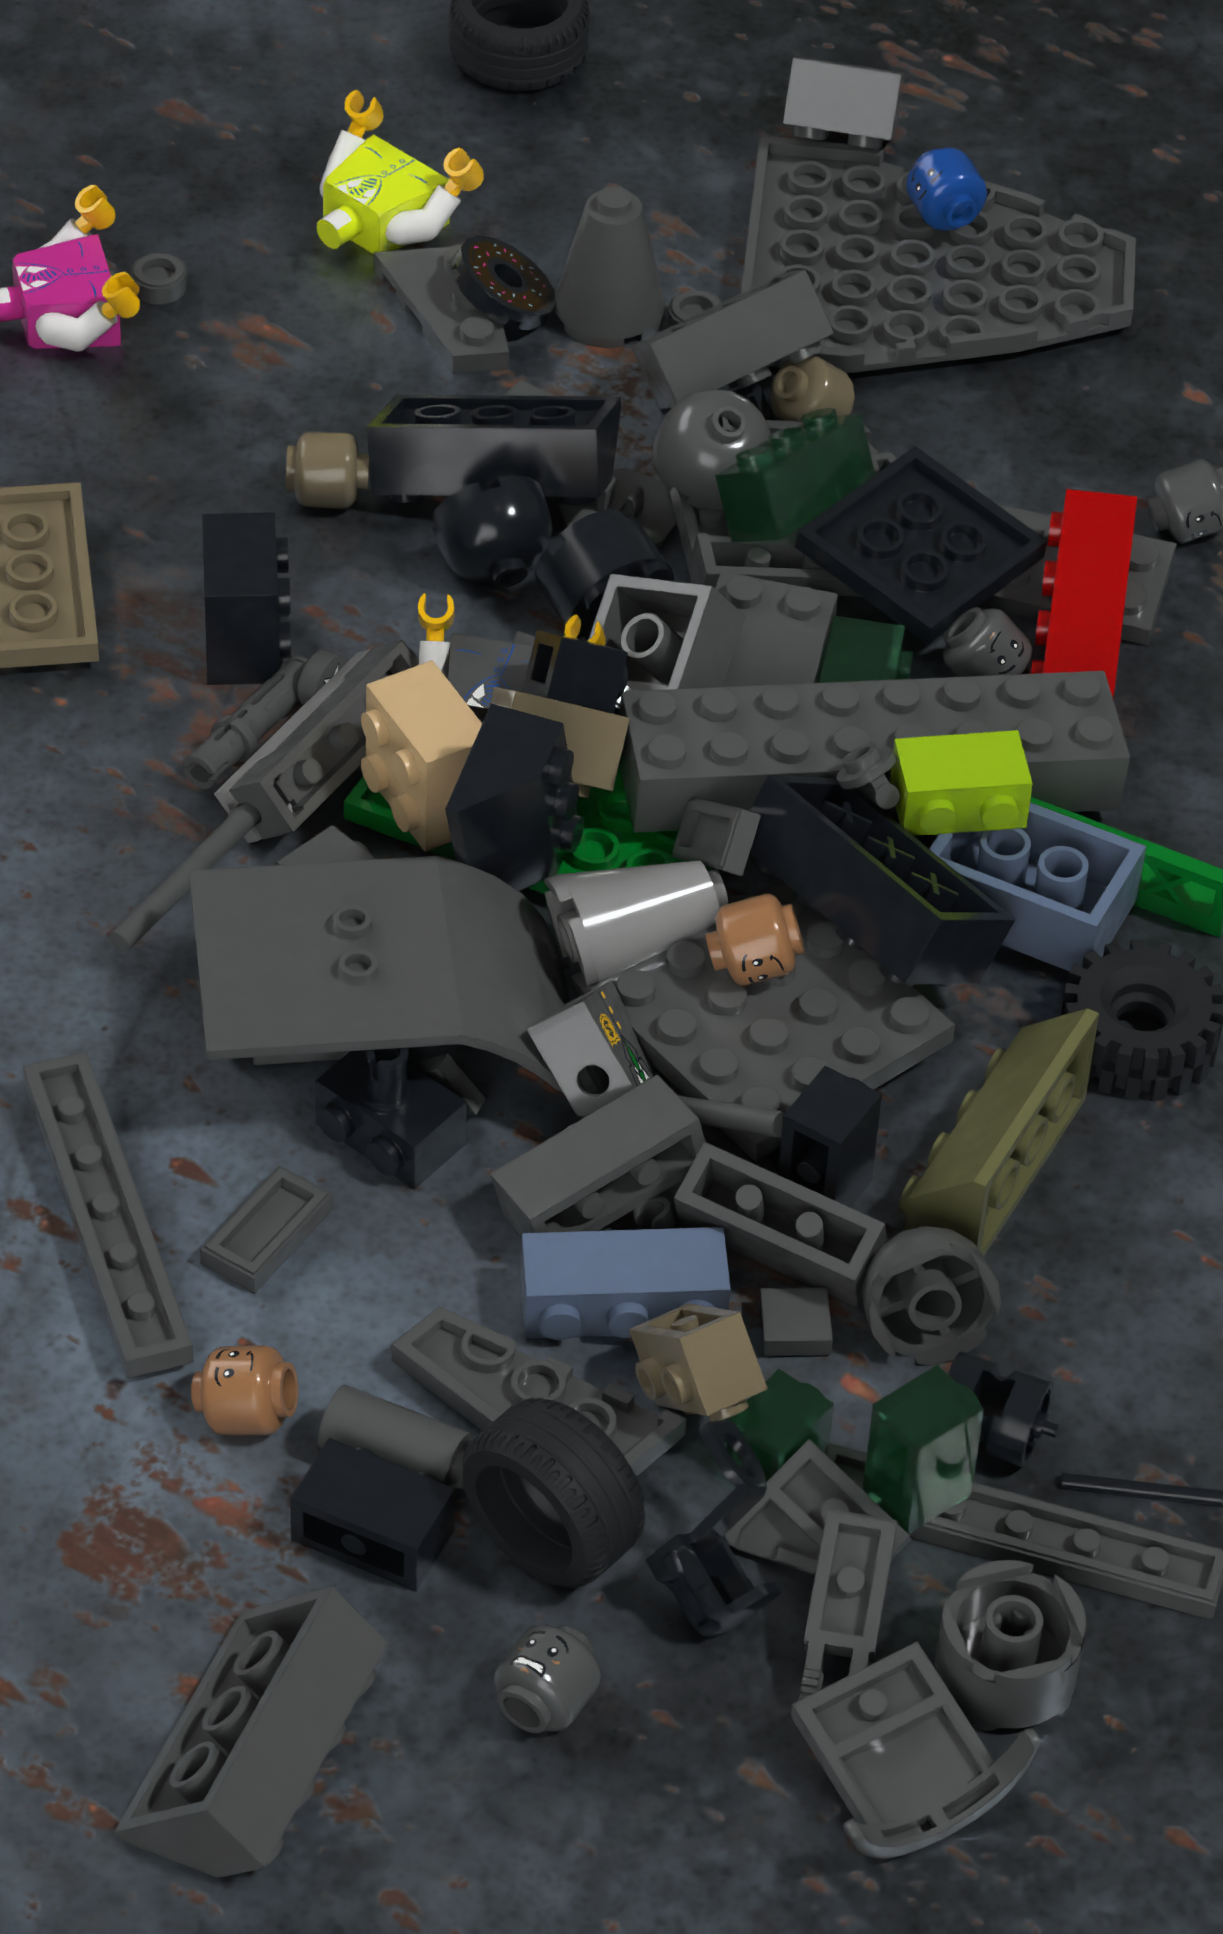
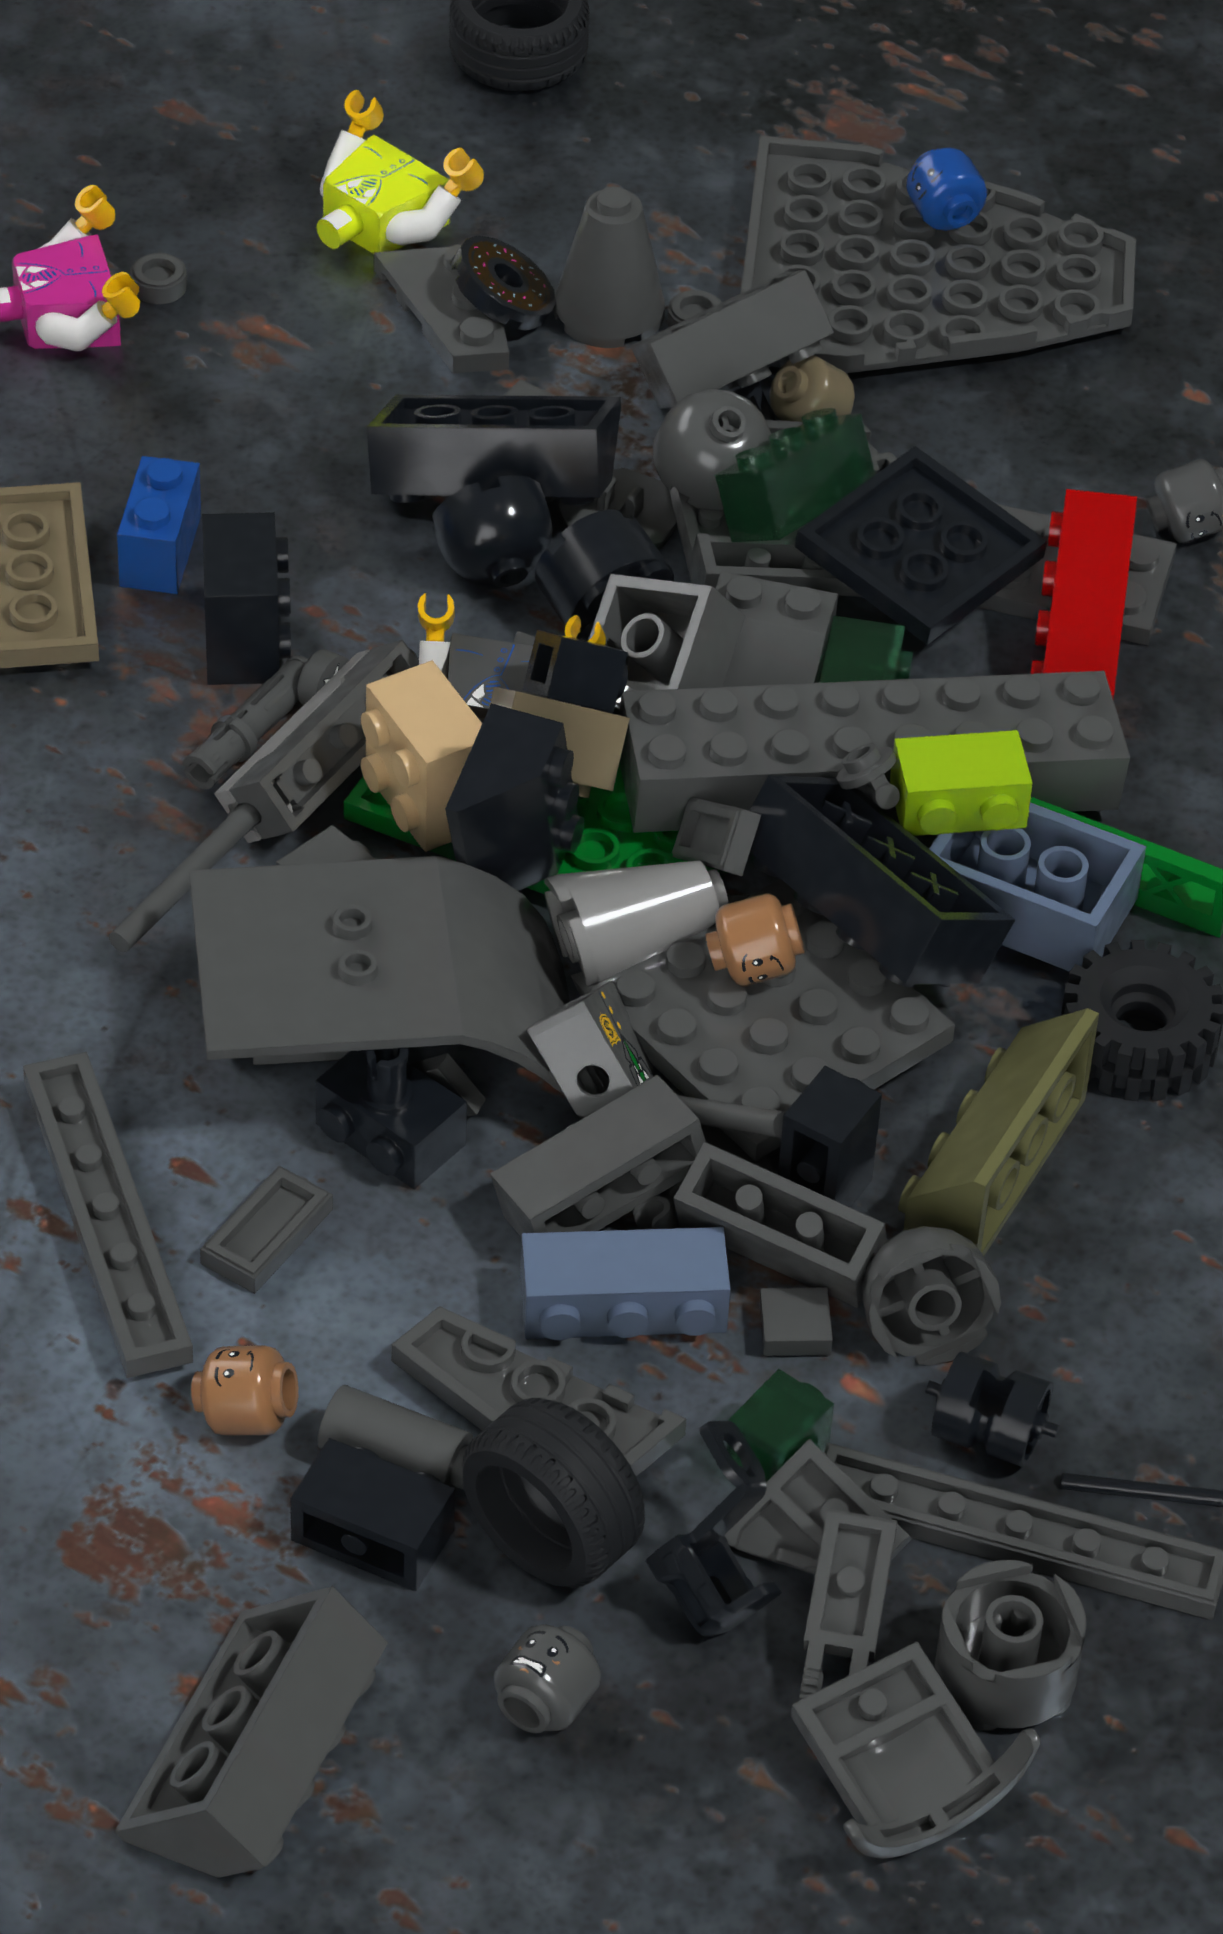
(159, 524): none -> blue brick
(326, 470): dark tan head -> none
(697, 1361): dark tan brick -> none
(843, 100): brick -> none
(923, 1448): clear green brick -> none
(986, 645): dark grey head -> none

